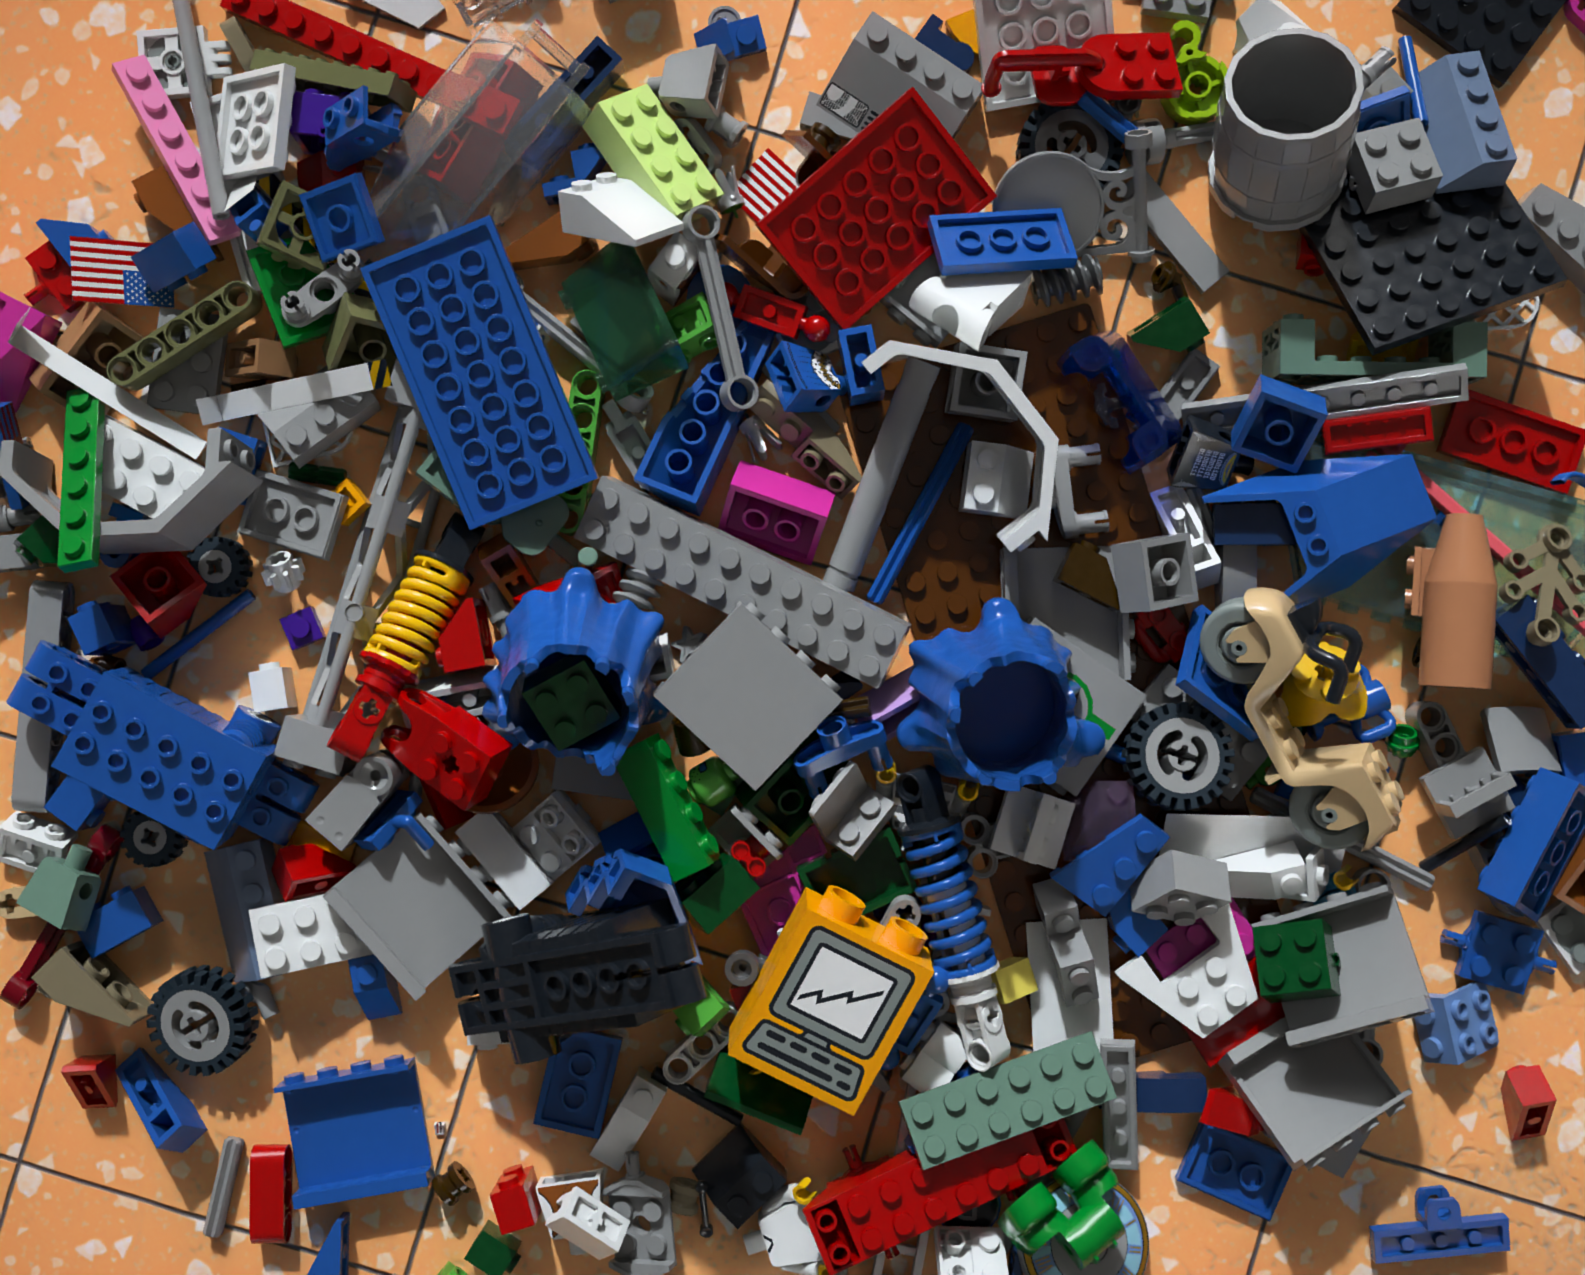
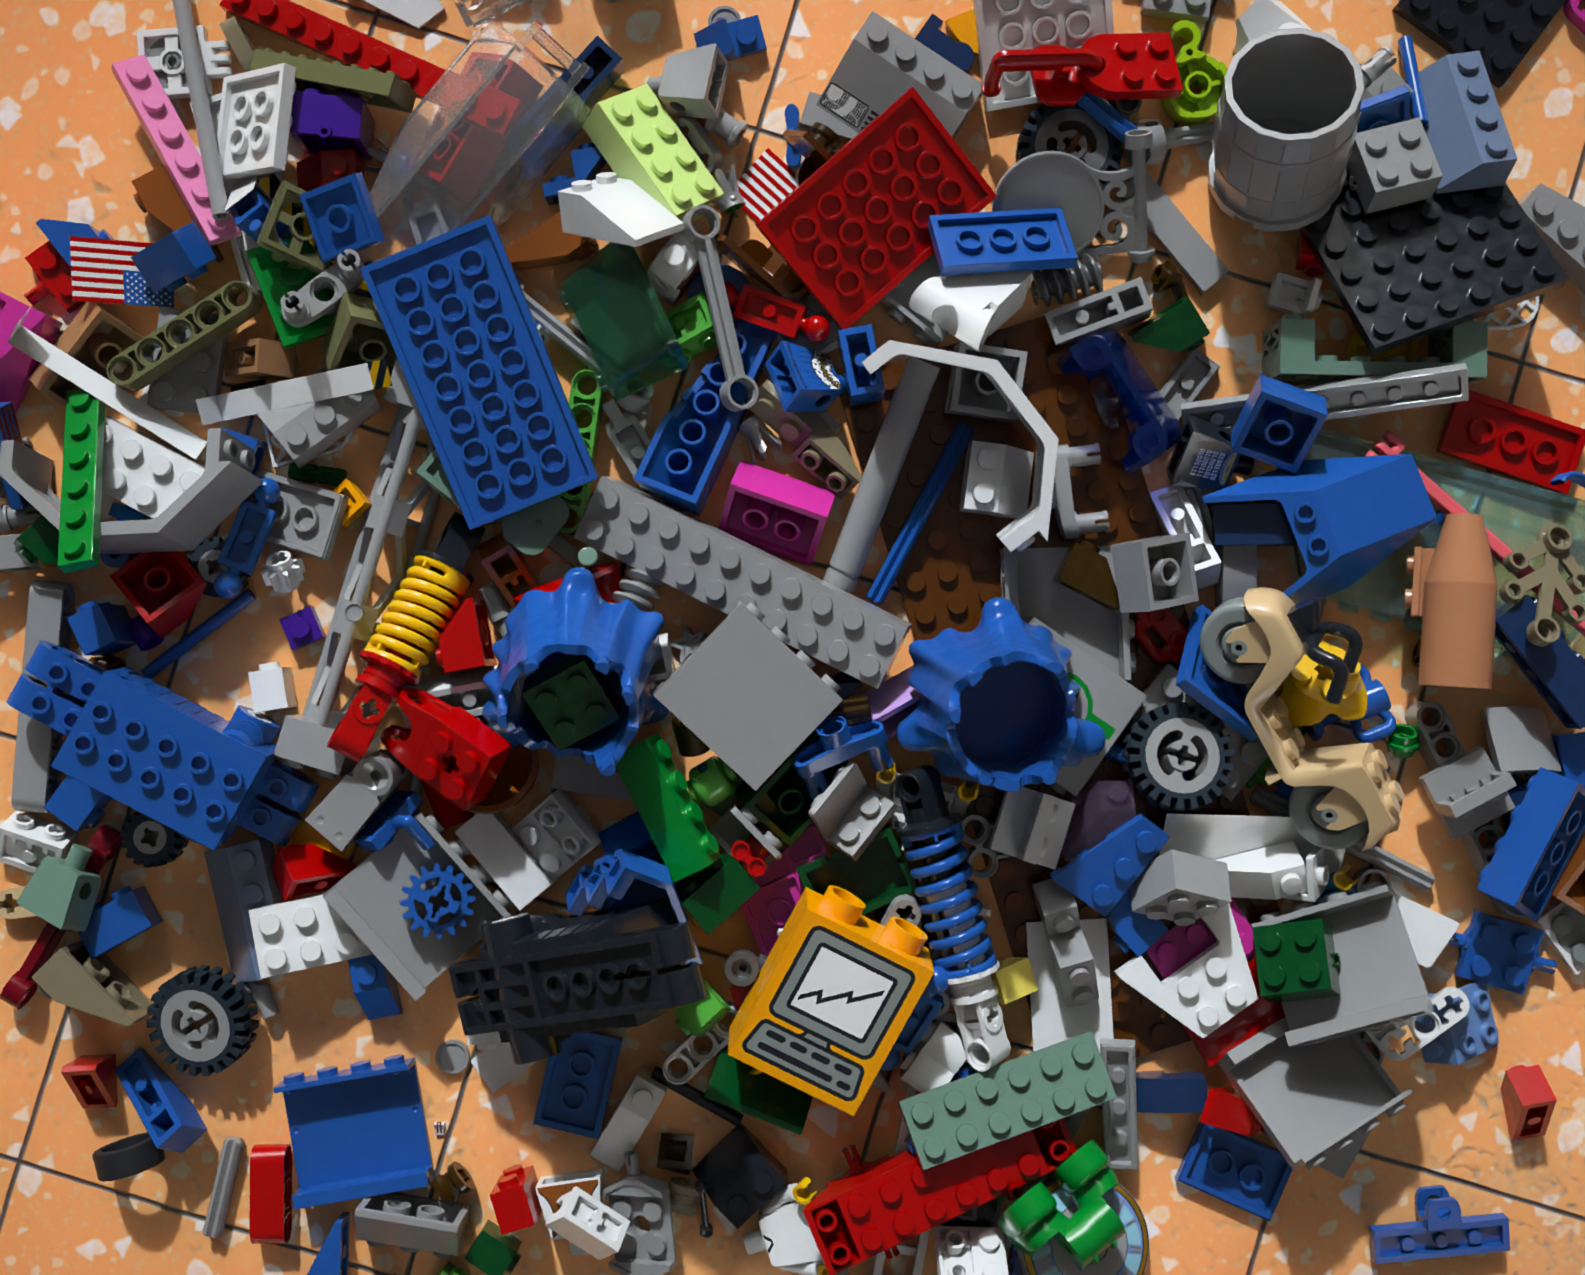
(127, 1157): none -> black tyre
(247, 538): none -> blue plate
(350, 120): blue piece -> none
(412, 1223): none -> light grey slope
(452, 905): none -> blue gear
(452, 1056): none -> light grey piece
(497, 1066): none -> white sticker
(675, 1153): none -> dark brown slope
(792, 118): none -> blue piece
(1100, 312): none -> light grey slope
(1294, 294): none -> white bracket
(1378, 430): red plate -> none
(1381, 1034): none -> white beam
(1426, 929): none -> white torso
(1465, 842): black piece -> none

